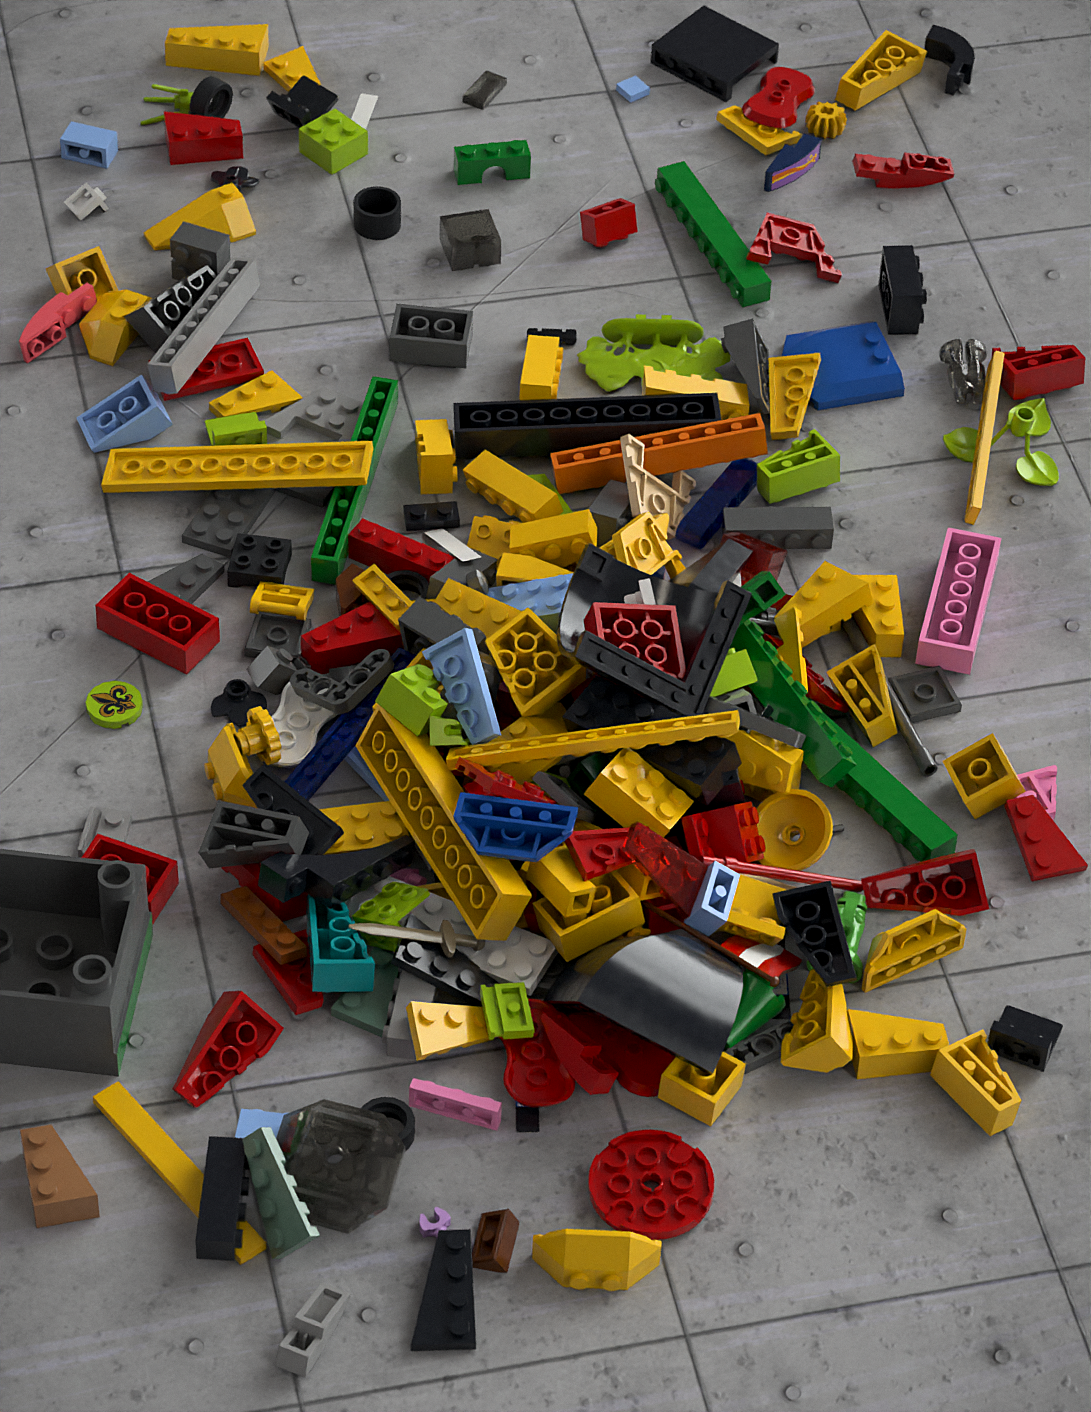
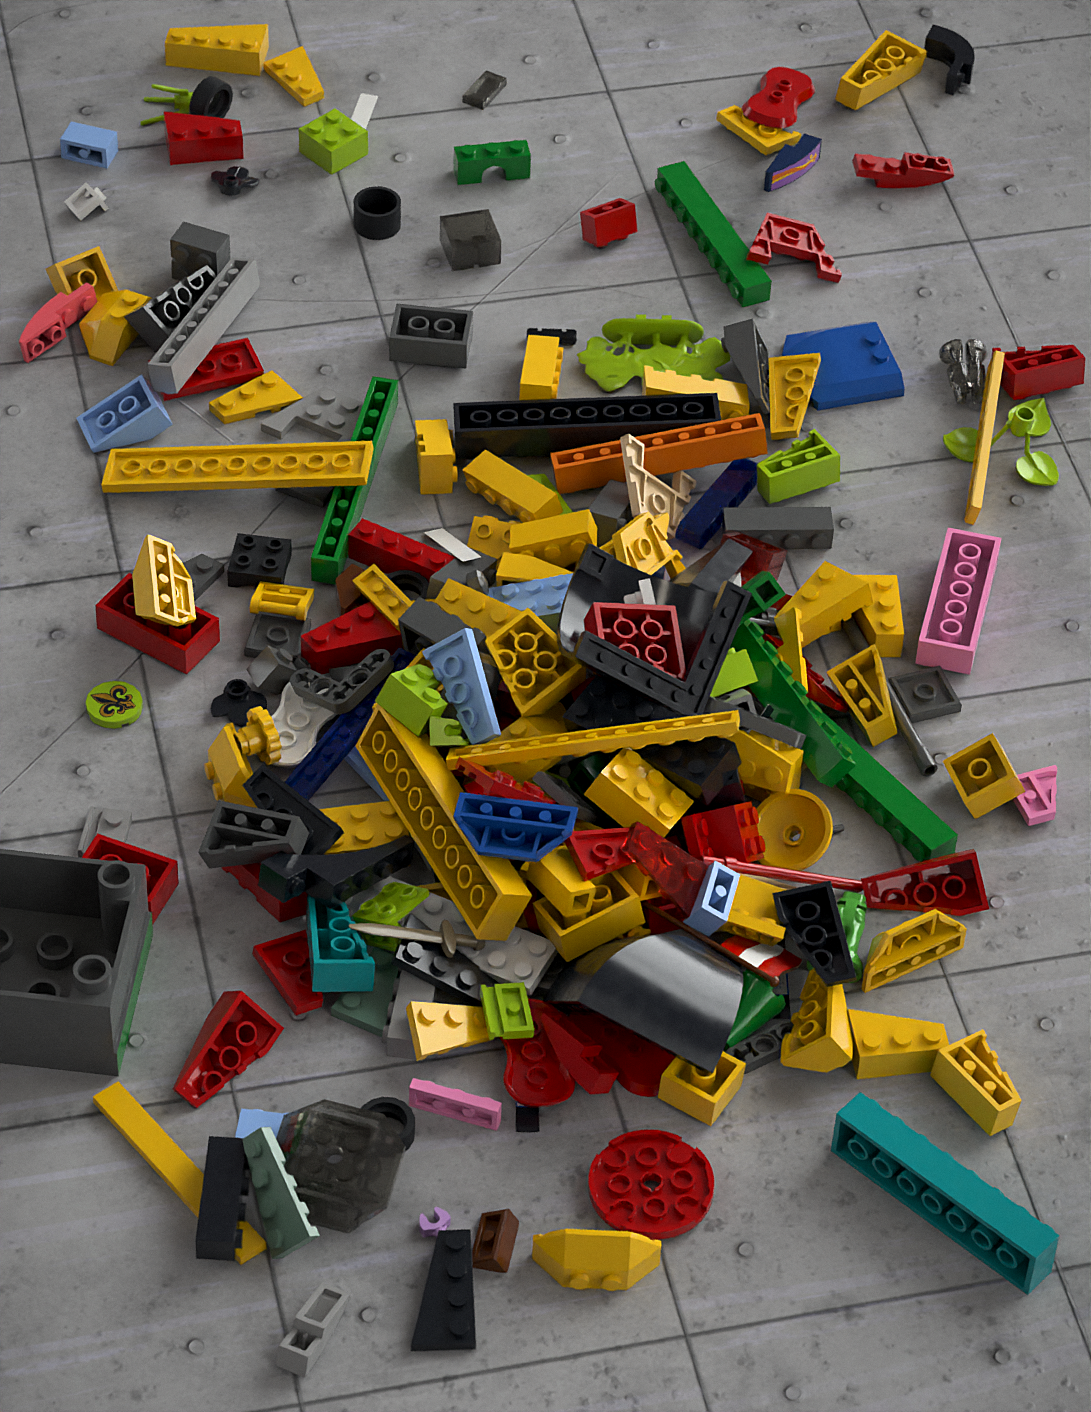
(55, 1180): medium nougat wedge -> none
(162, 585): none -> yellow wedge
(218, 210): yellow wedge -> none
(224, 516): dark grey plate -> none
(236, 430): lime bracket -> none
(263, 925): dark orange plate -> none
(303, 102): black bracket -> none
(410, 876): bright pink bar -> none
(431, 516): black plate -> none
(633, 89): light blue tile -> none
(712, 52): black panel -> none
(825, 120): yellow gear -> none
(901, 290): black brick -> none
(944, 1193): none -> teal brick
(1024, 1037): black bracket -> none
(1041, 841): red wing -> none

